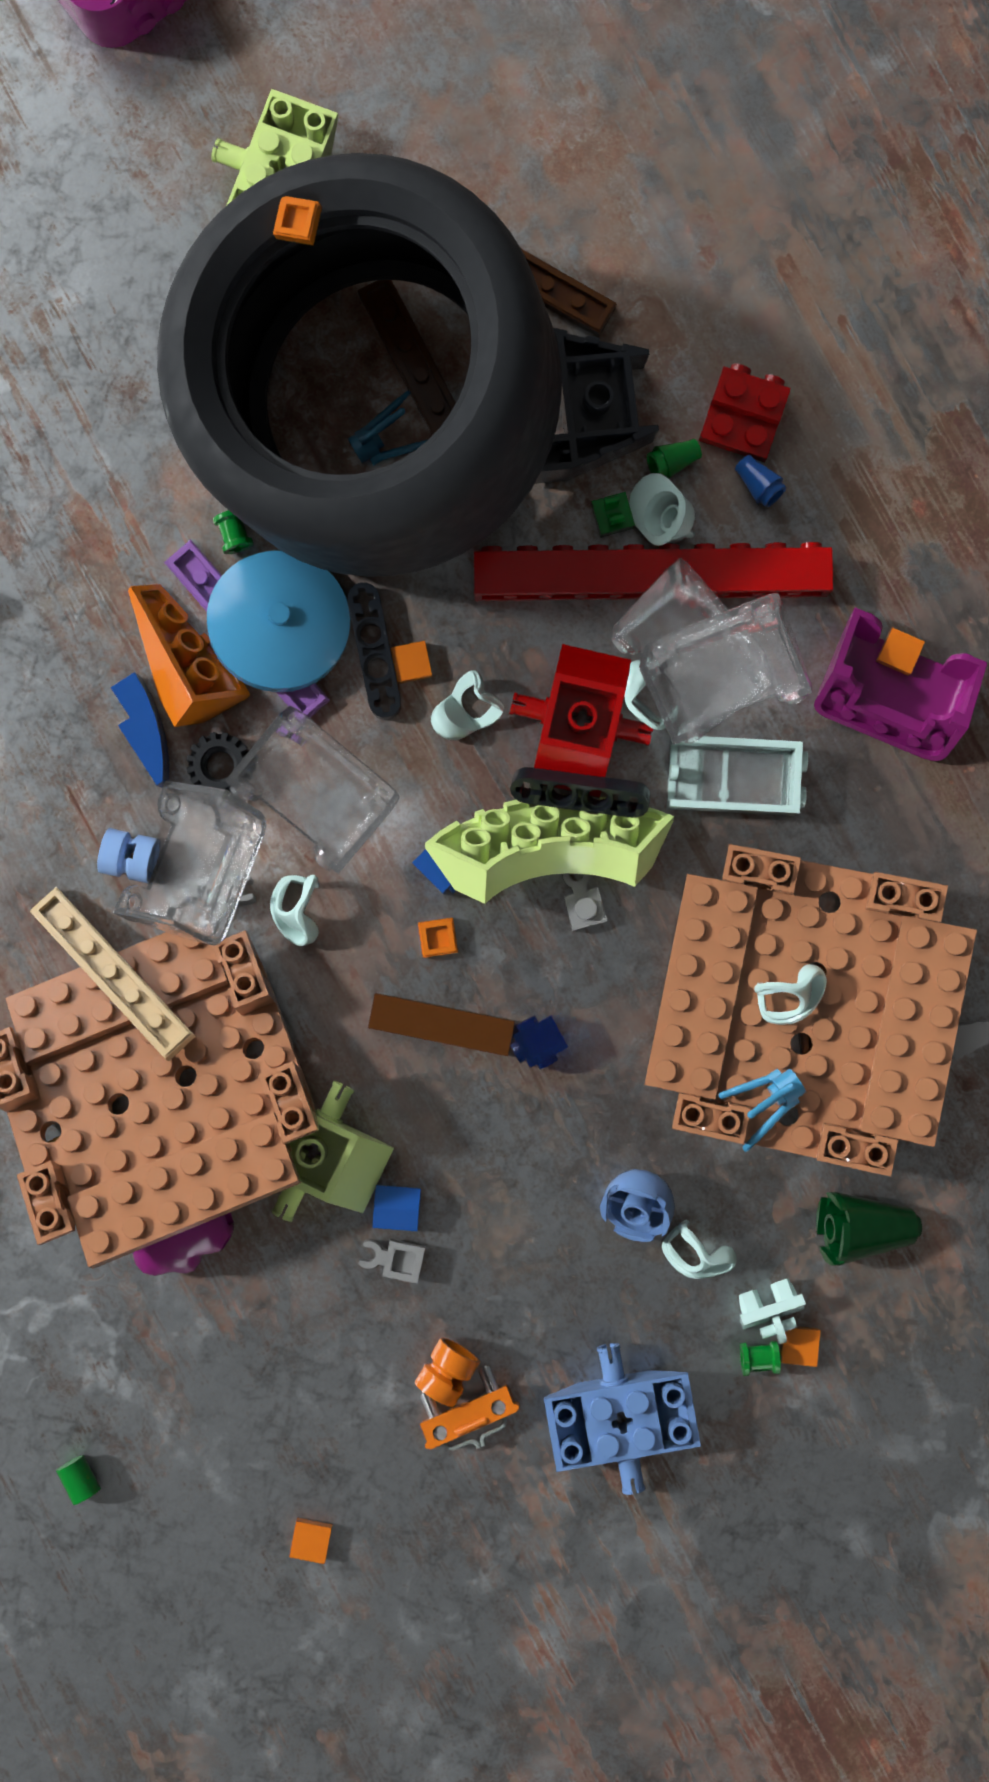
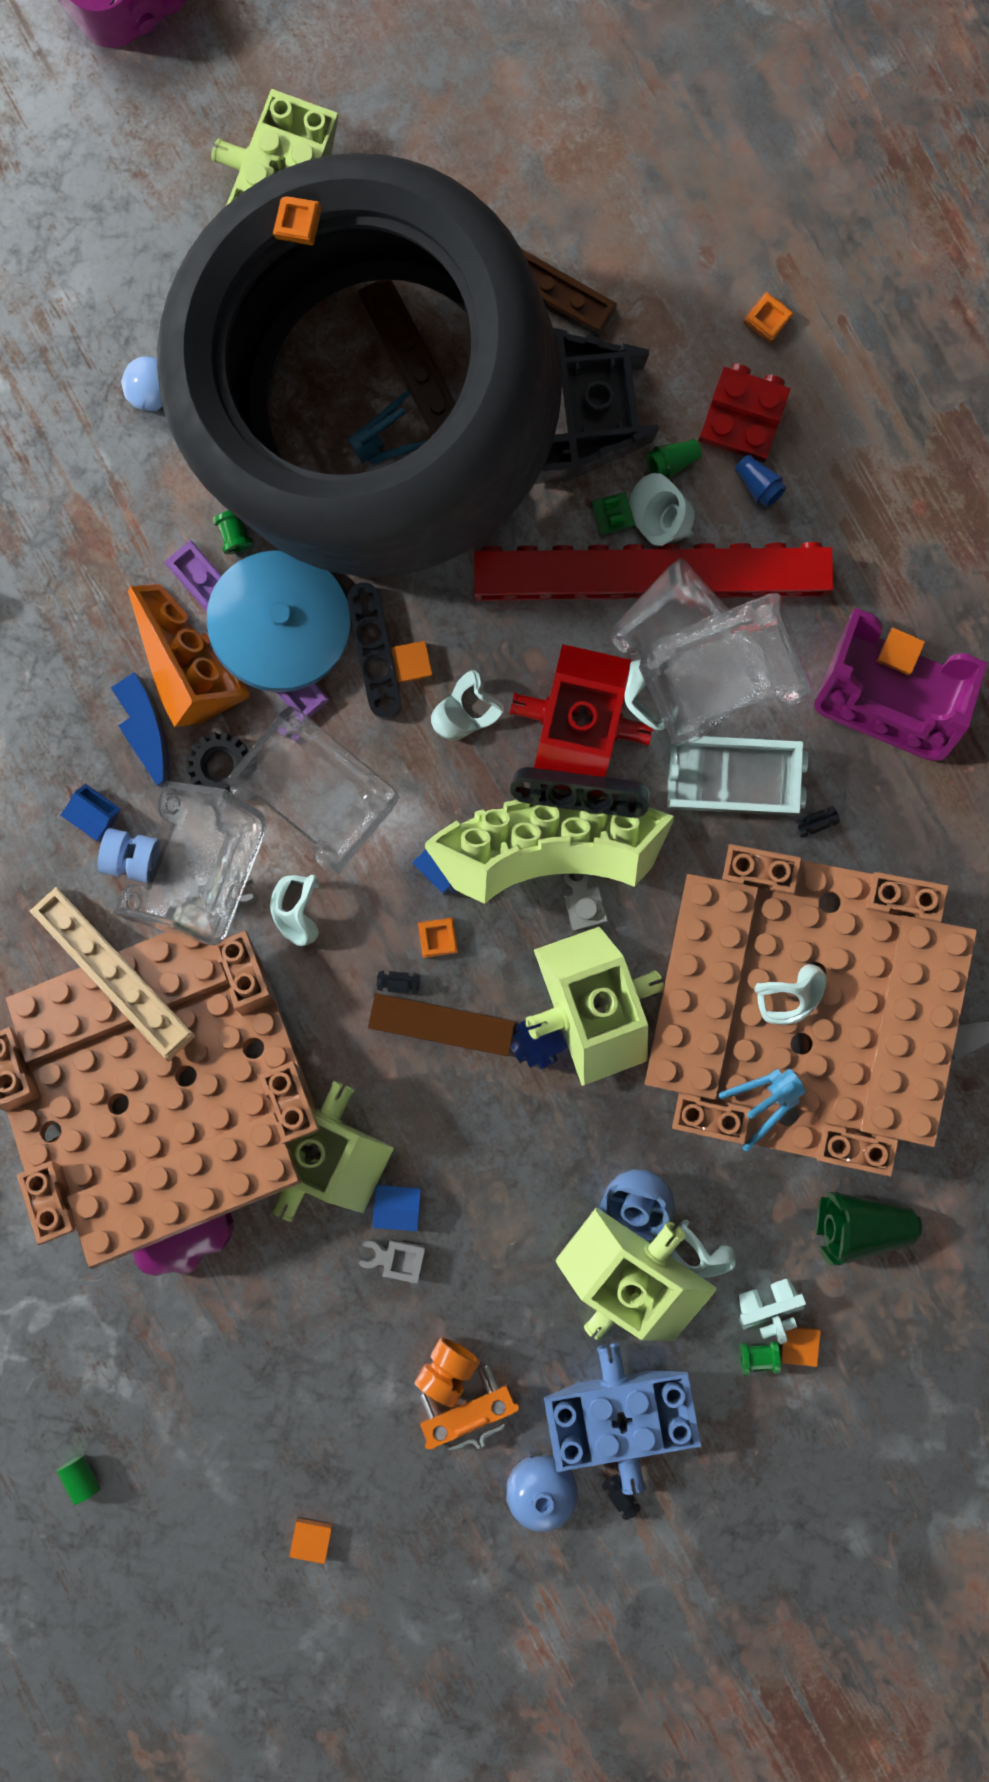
(91, 812): none -> blue piece
(141, 384): none -> light blue hair
(398, 981): none -> black piece
(540, 1495): none -> medium blue cylinder
(602, 1037): none -> yellowish green slope
(621, 1501): none -> black piece
(632, 1279): none -> yellowish green slope
(768, 317): none -> orange tile
(817, 821): none -> black piece

